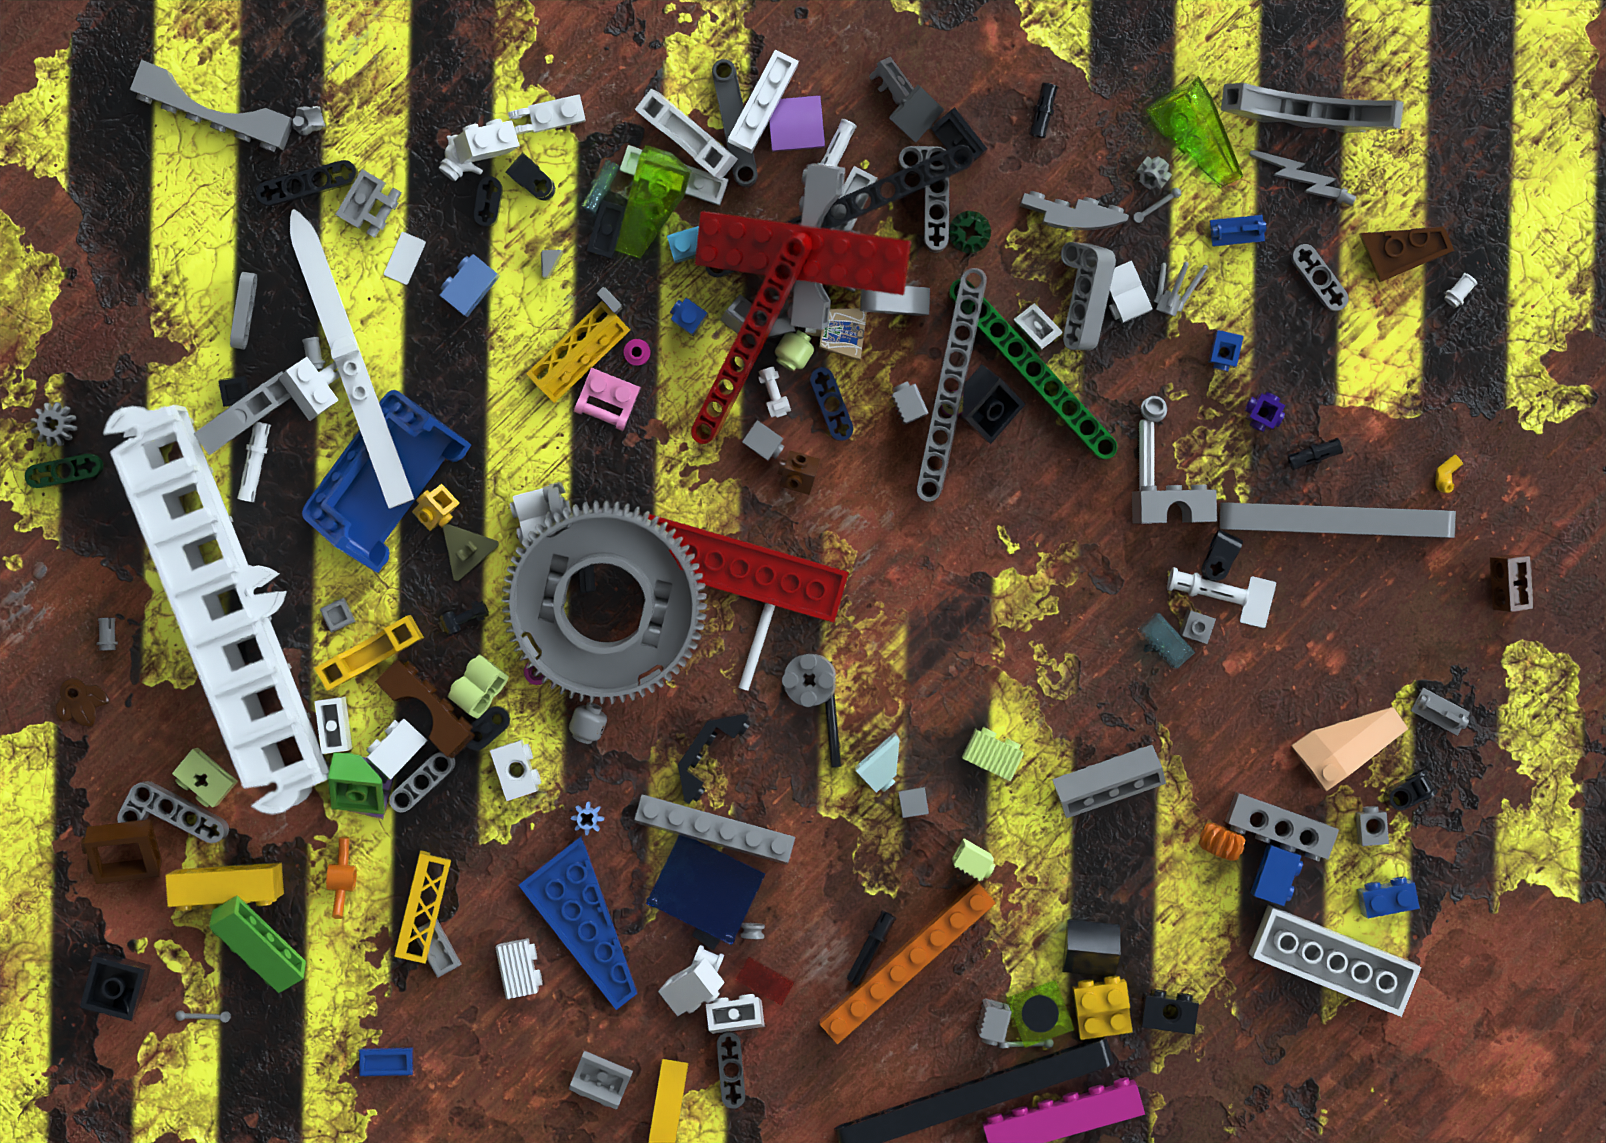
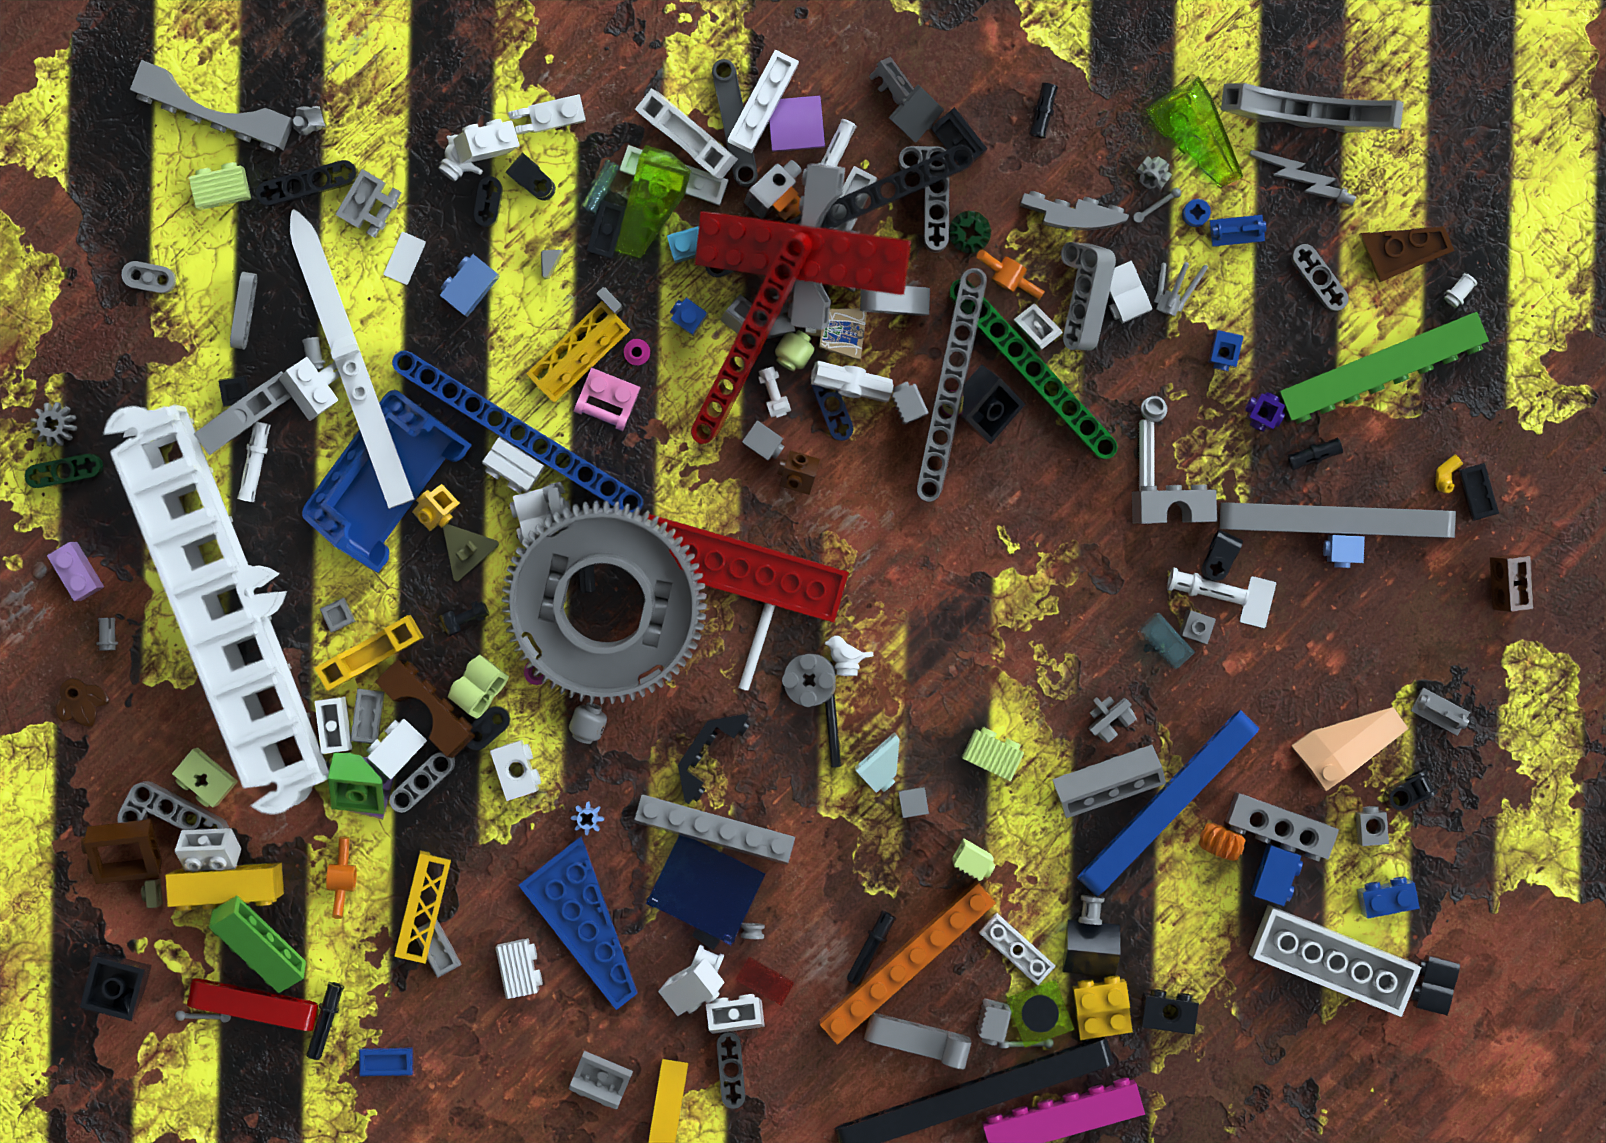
(75, 571): none -> lavender brick
(149, 277): none -> light grey plate
(152, 893): none -> olive plate
(208, 849): none -> white brick
(219, 186): none -> yellowish green brick
(252, 1004): none -> red beam
(328, 1009): none -> black axle
(367, 716): none -> light grey plate
(505, 429): none -> blue beam
(513, 465): none -> white brick
(766, 193): none -> light grey torso
(787, 205): none -> orange slope
(846, 656): none -> white animal
(851, 381): none -> white piece
(919, 1039): none -> light grey beam
(1005, 937): none -> white tile
(1009, 274): none -> orange piece
(1091, 909): none -> light grey bush
(1102, 725): none -> light grey hips
(1168, 803): none -> blue beam
(1191, 213): none -> blue wheel
(1344, 550): none -> light blue brick
(1383, 366): none -> bright green brick
(1435, 984): none -> black brick
(1478, 491): none -> black plate

